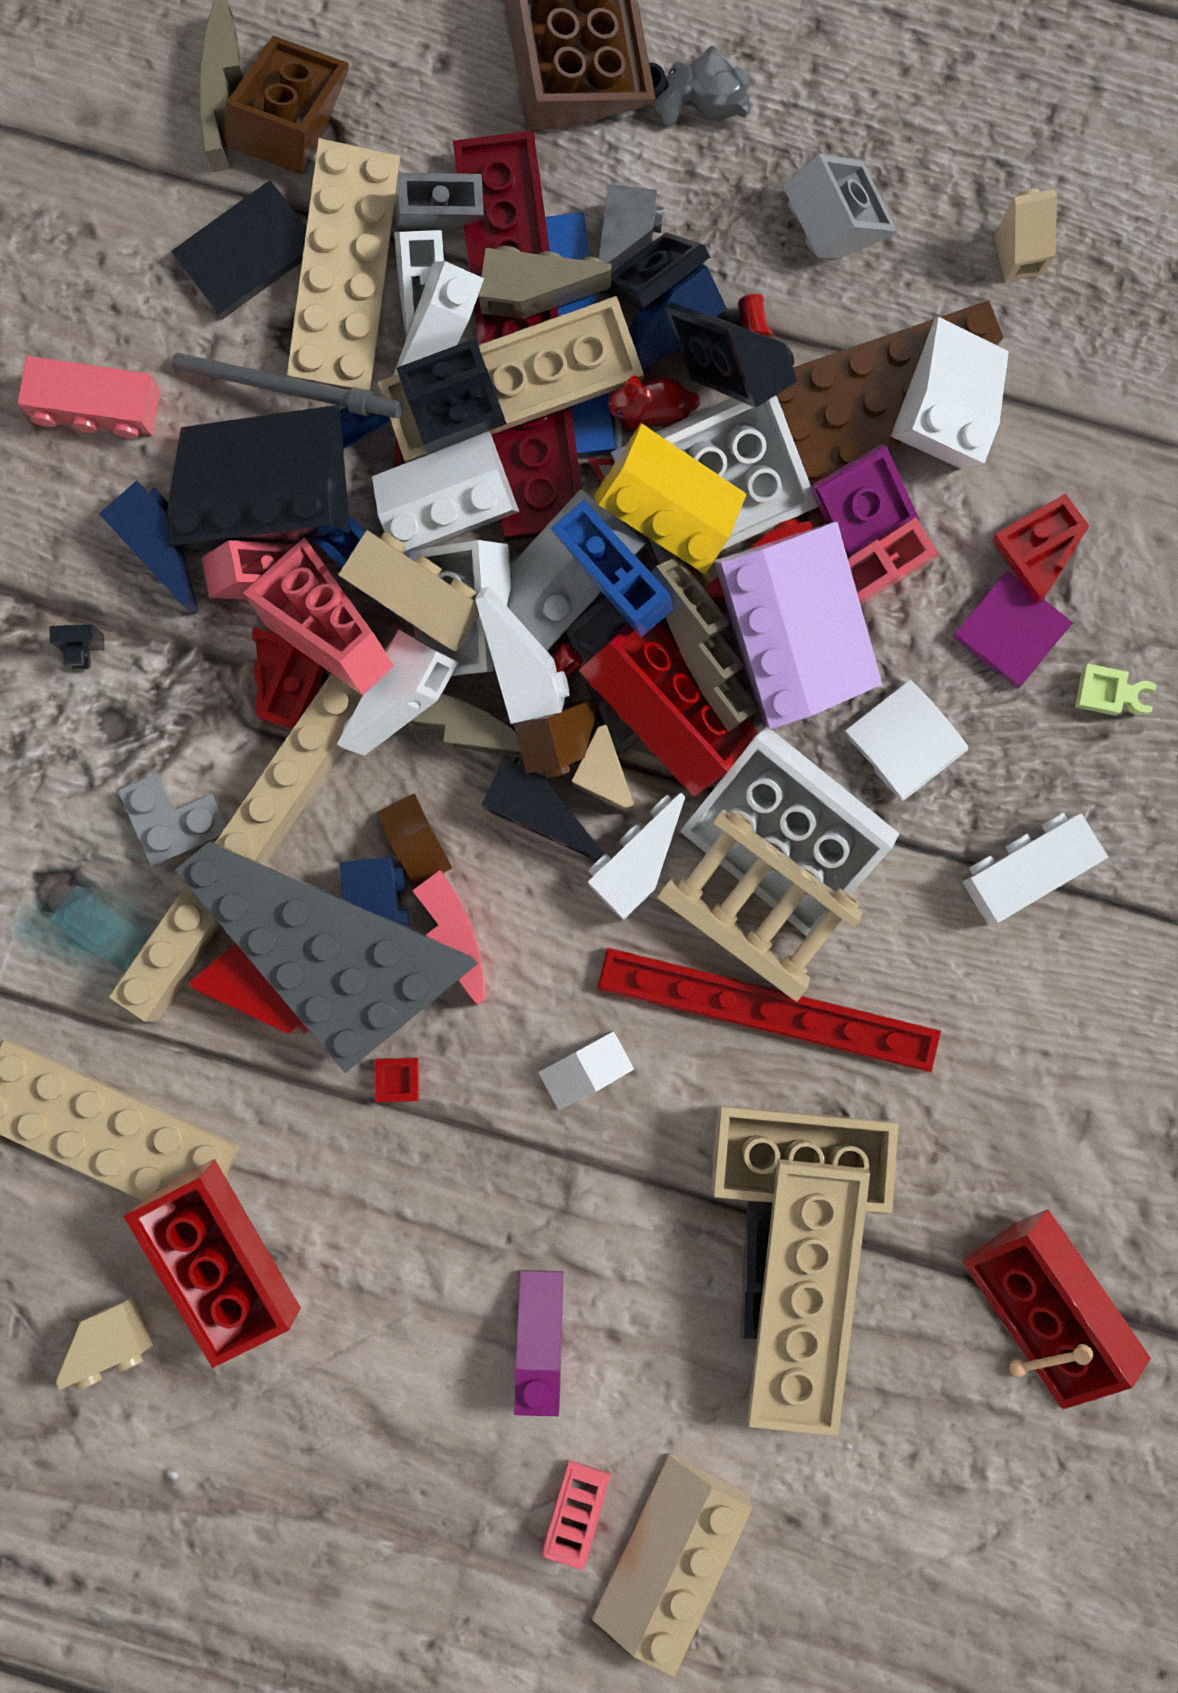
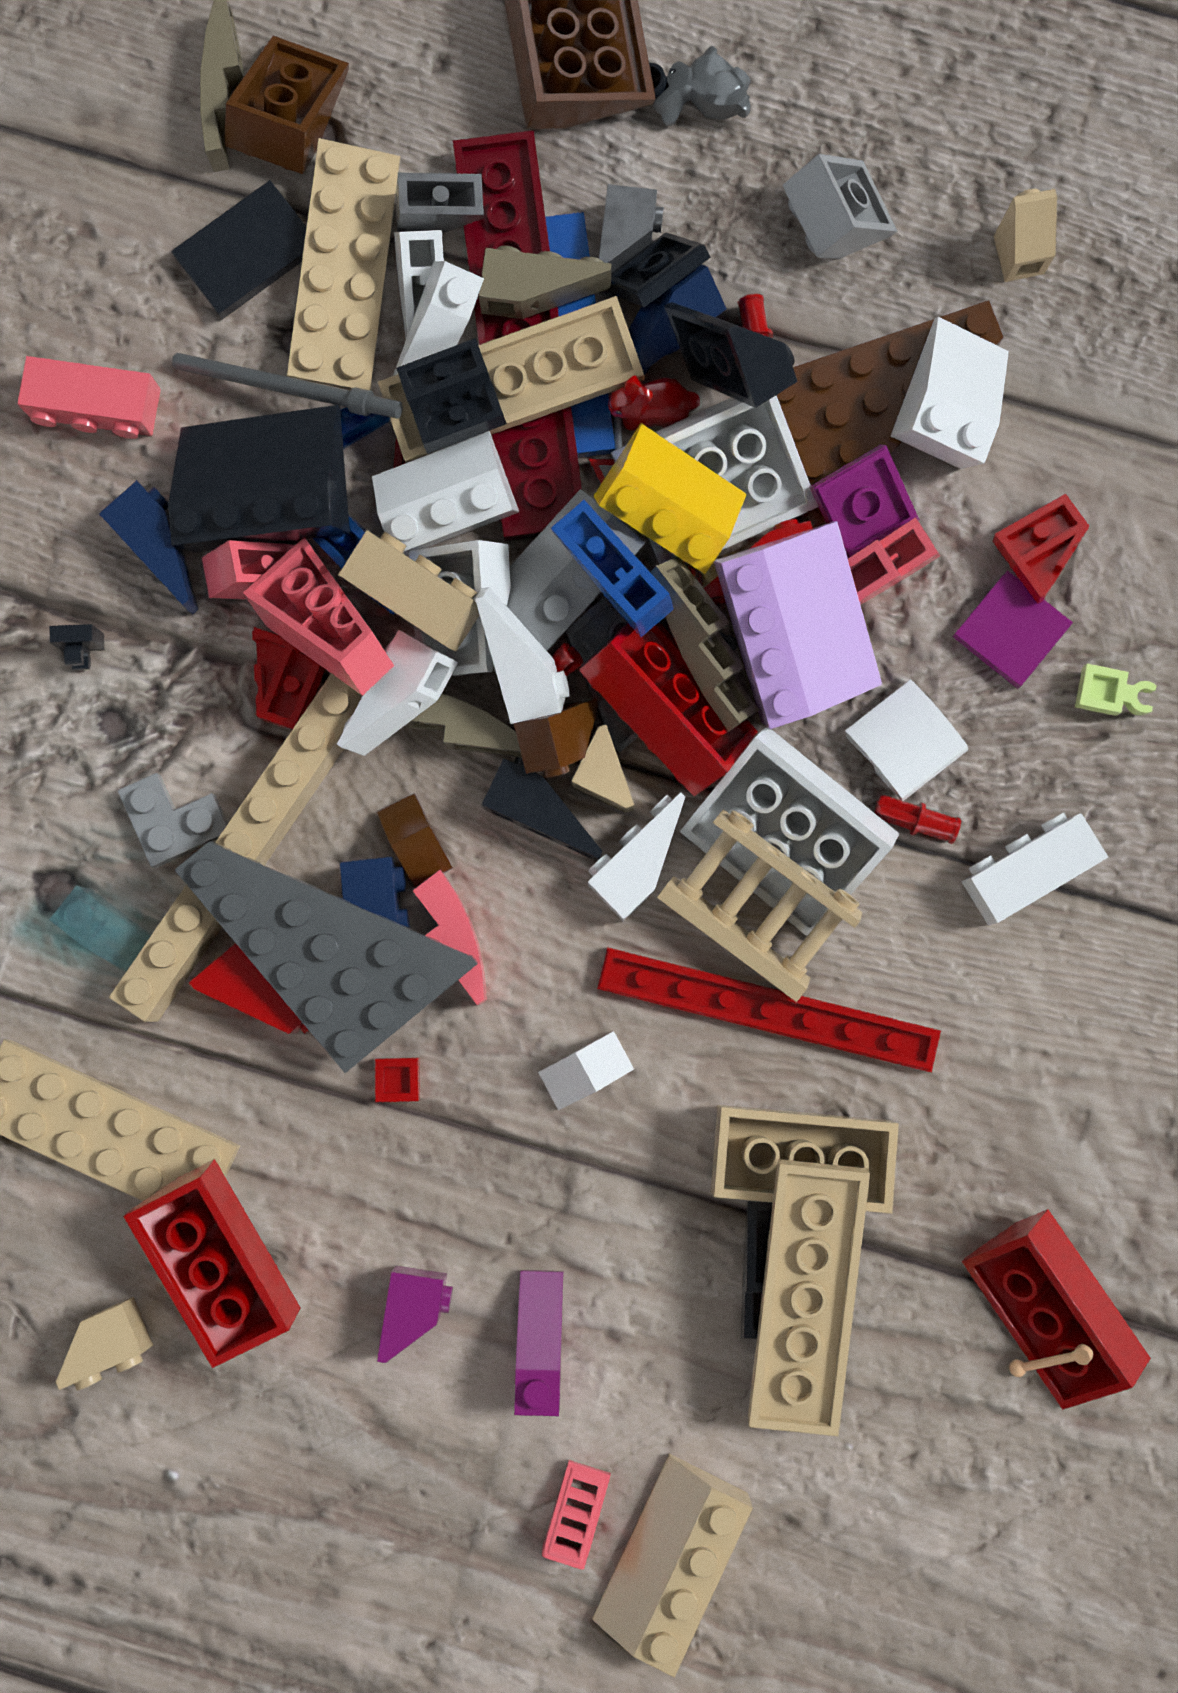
(412, 1308): none -> magenta slope
(918, 818): none -> red axle

